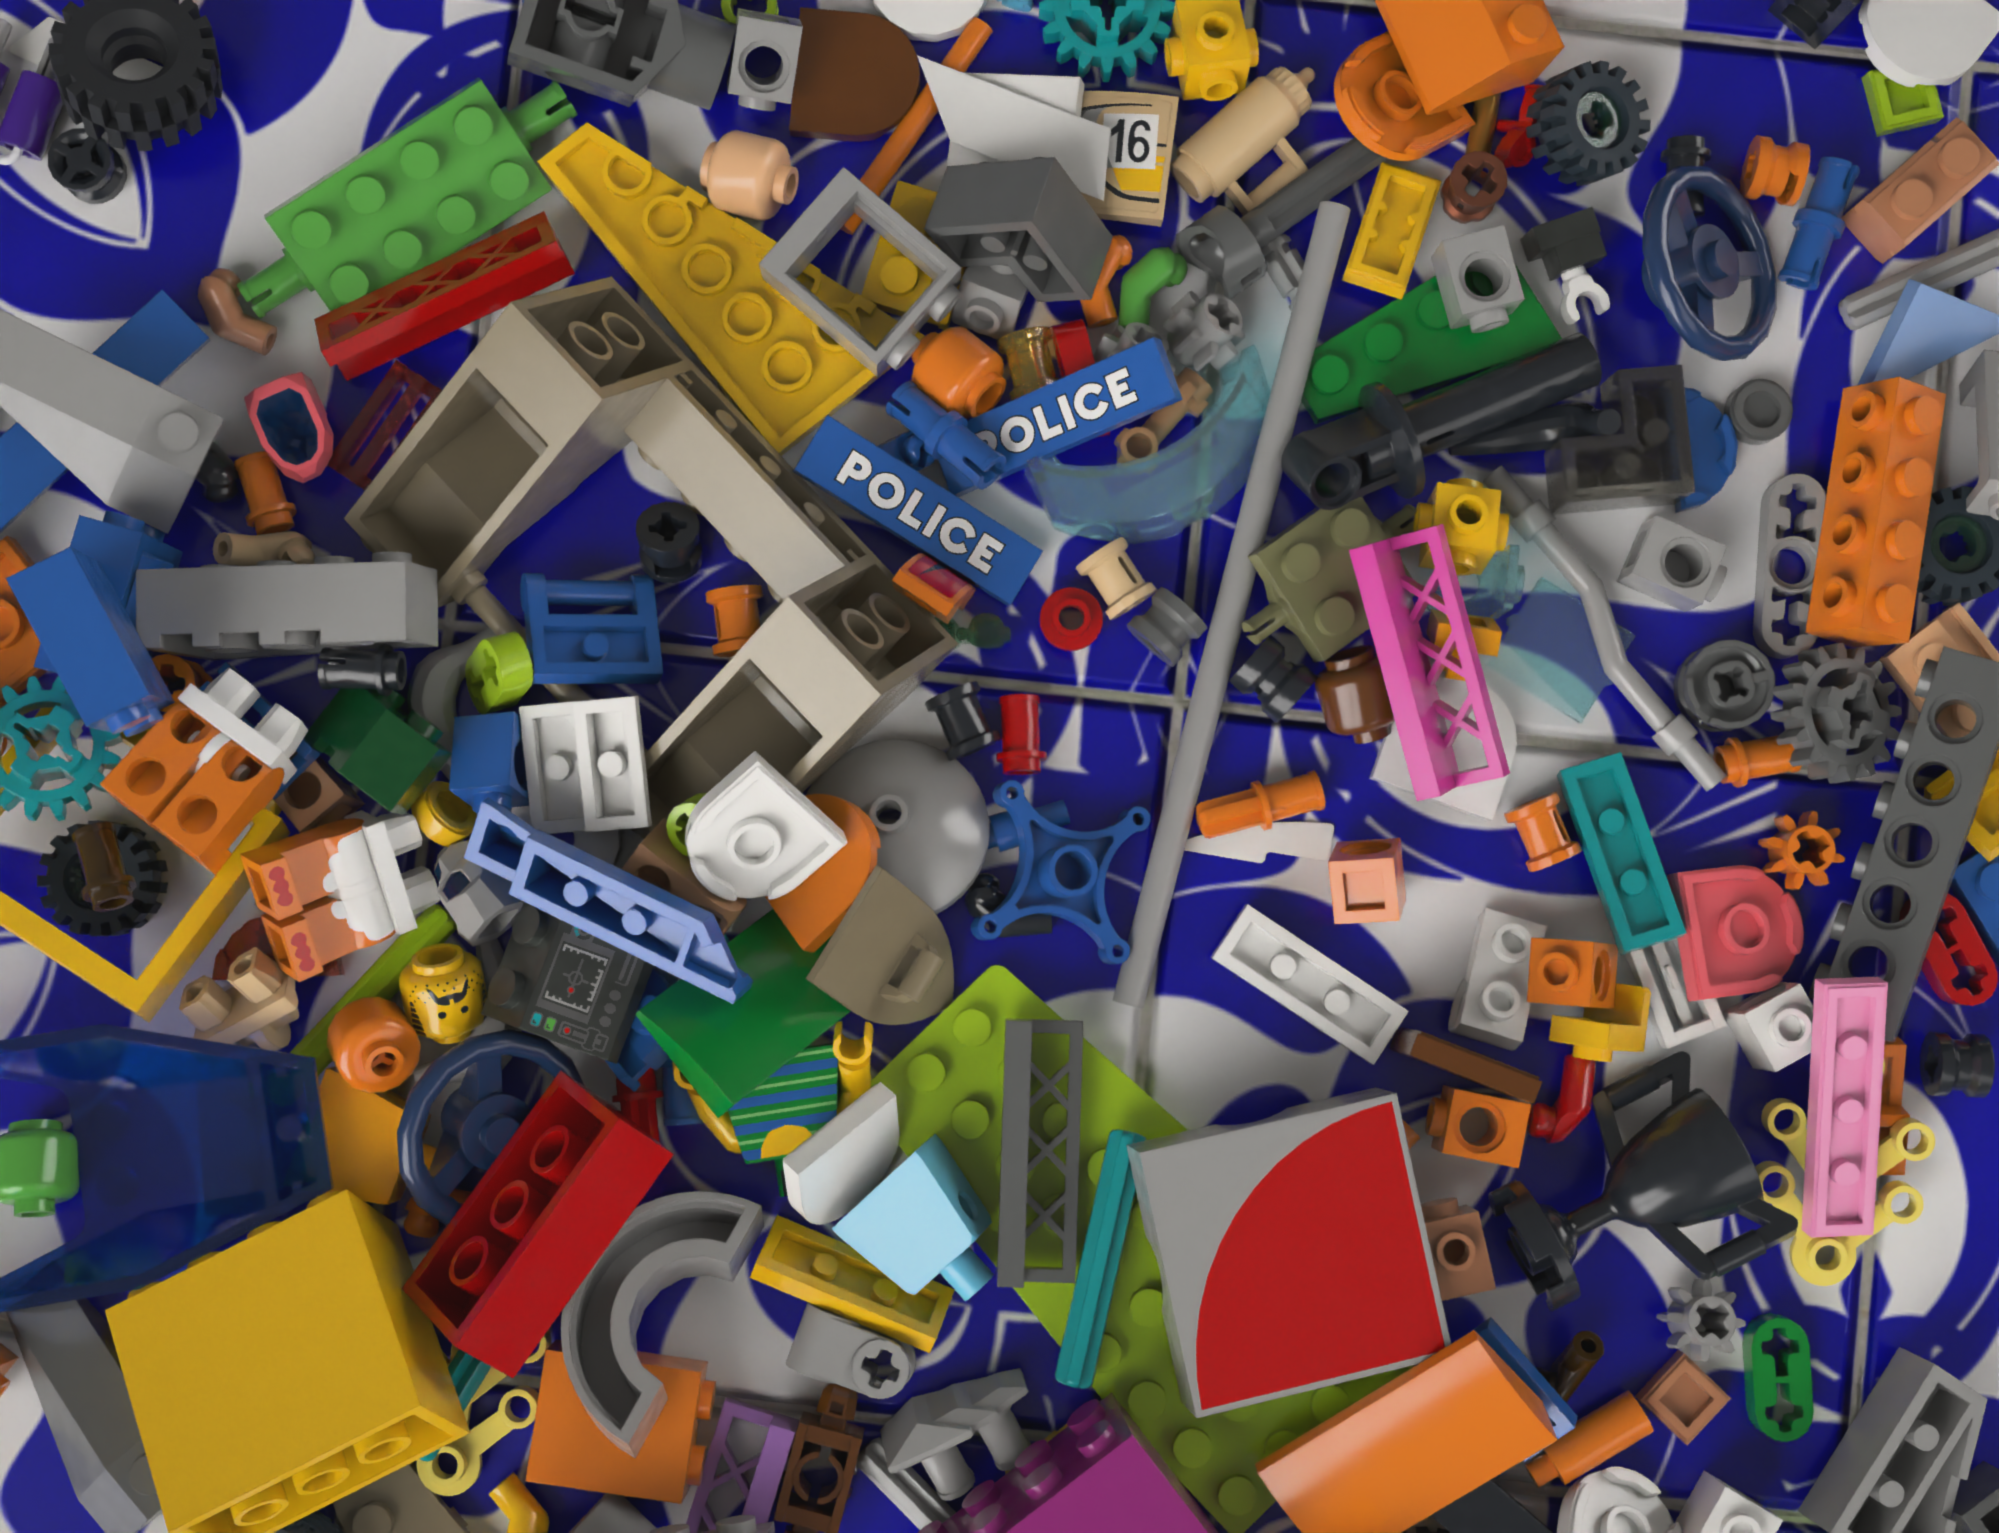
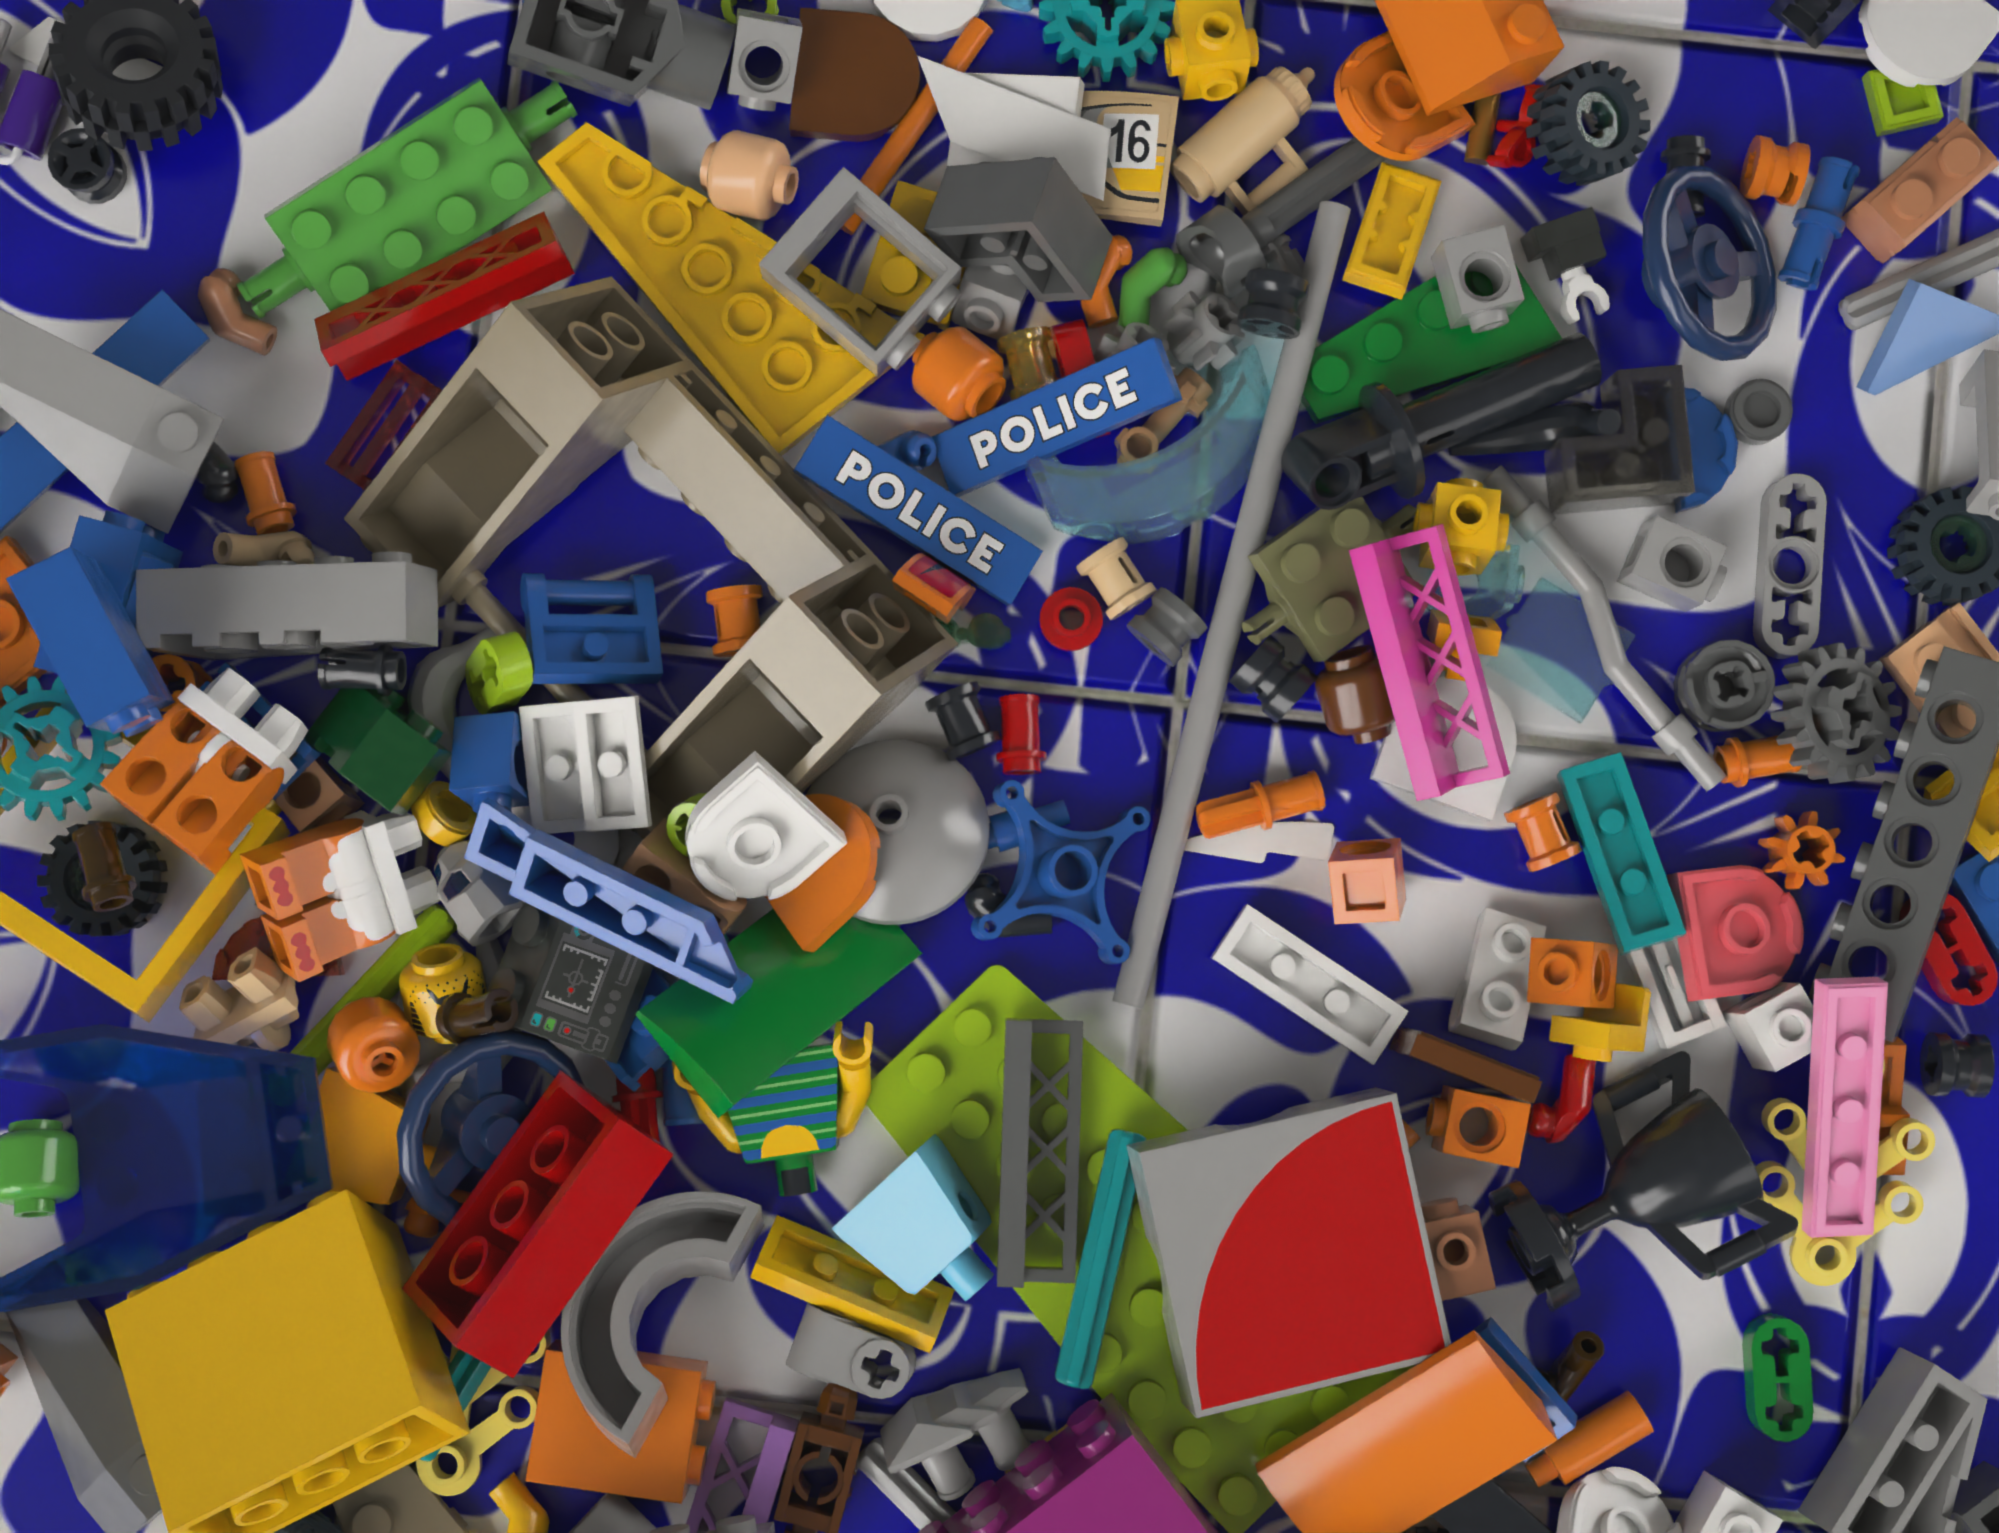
(292, 426): rock -> none
(470, 1015): none -> dark brown pin
(669, 542): black wheel -> none
(844, 1158): white tile -> none
(887, 956): dark tan shield -> none
(946, 435): blue pin -> none
(1273, 303): none -> black wheel
(1465, 170): copper bush -> none
(1682, 1397): nougat tile -> none
(1718, 1320): light grey gear -> none
(1876, 513): orange brick -> none

